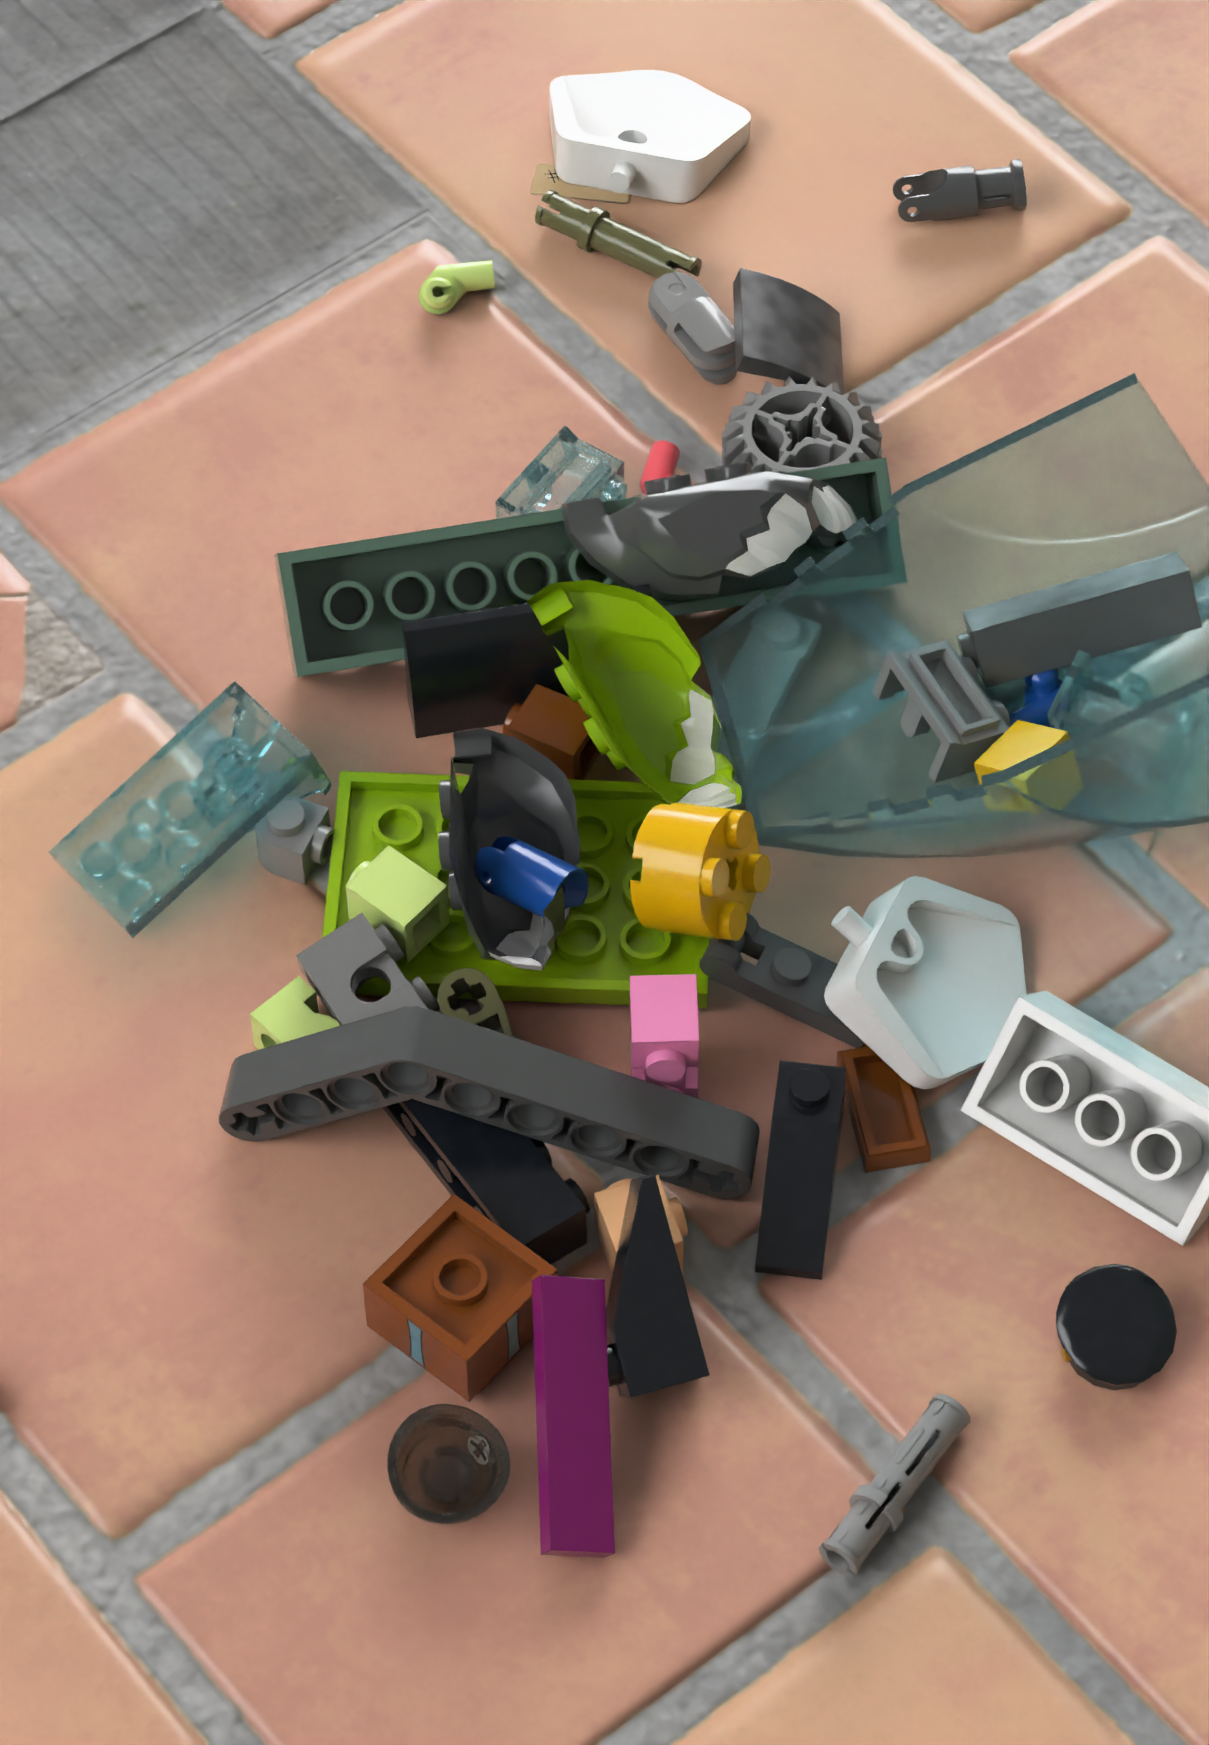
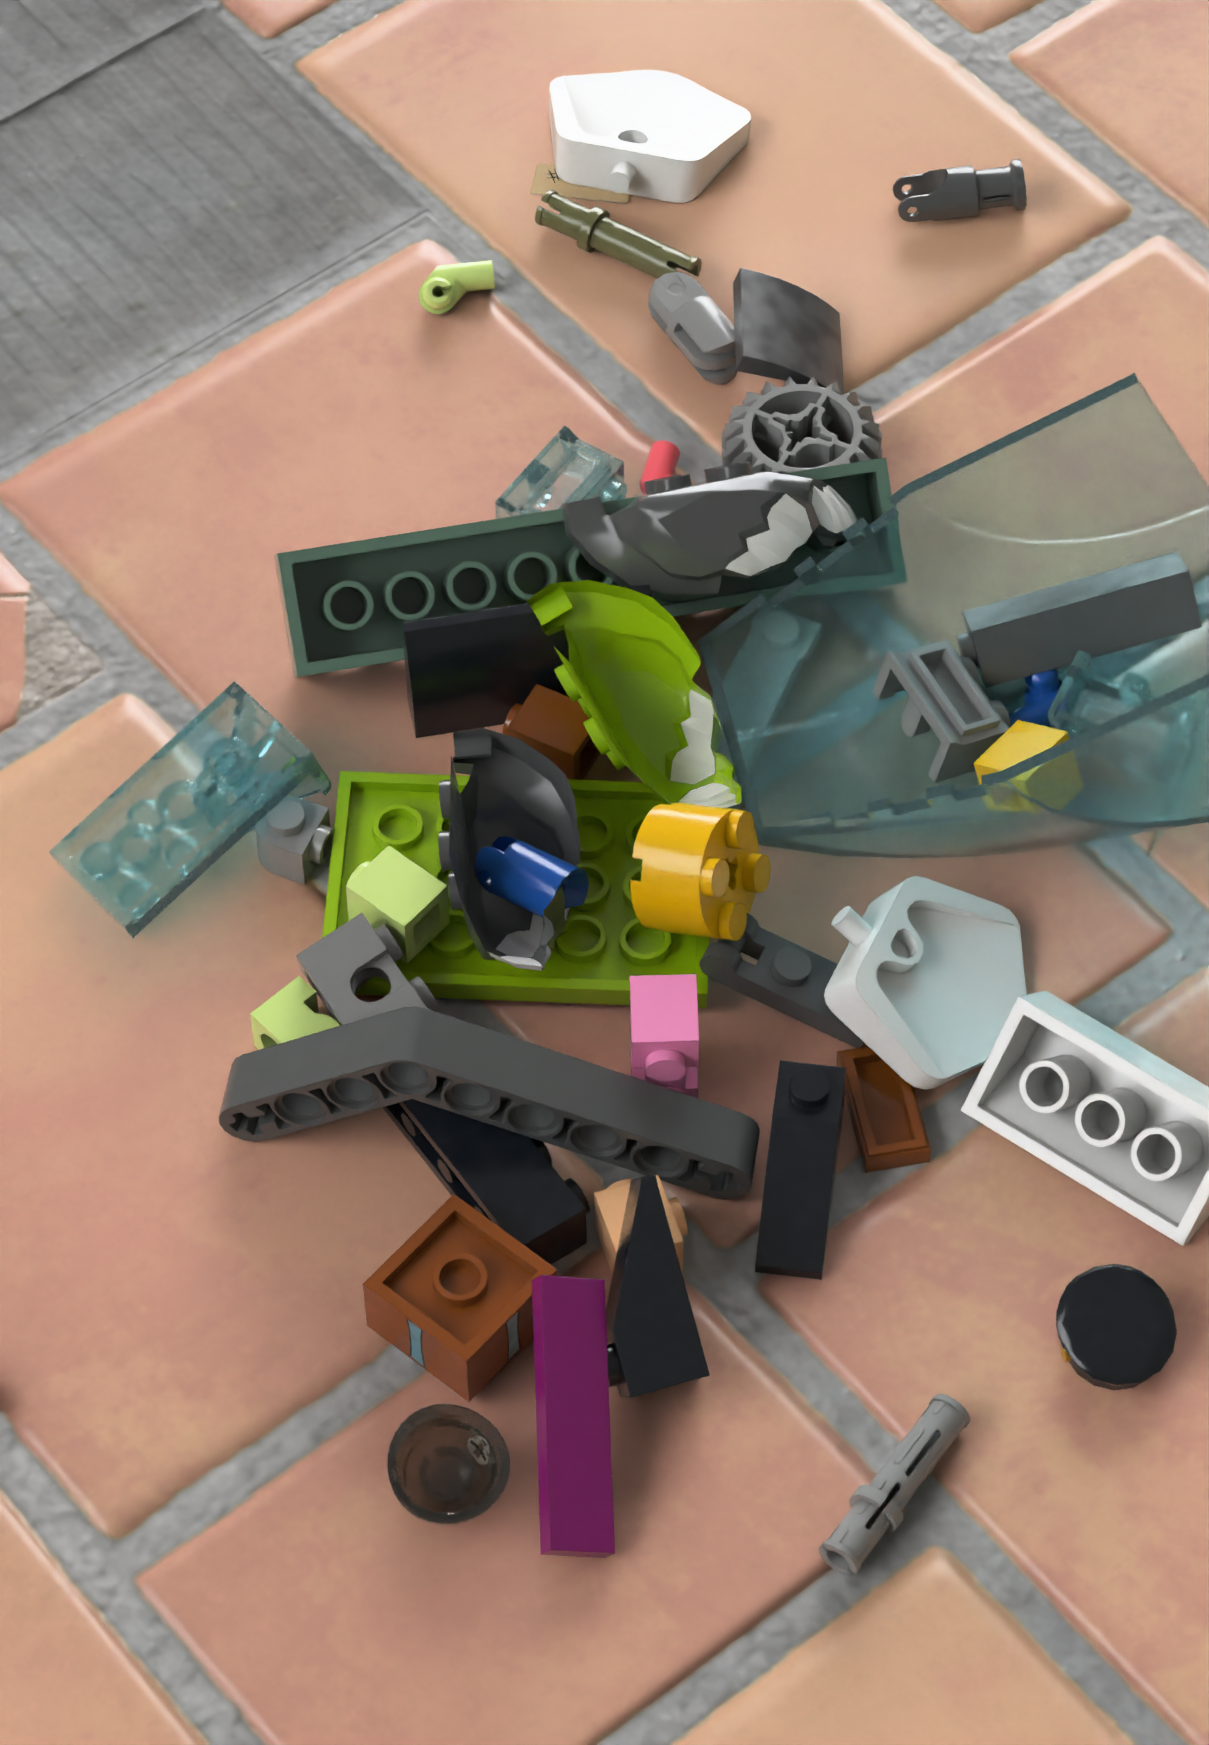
(478, 985): olive panel -> none

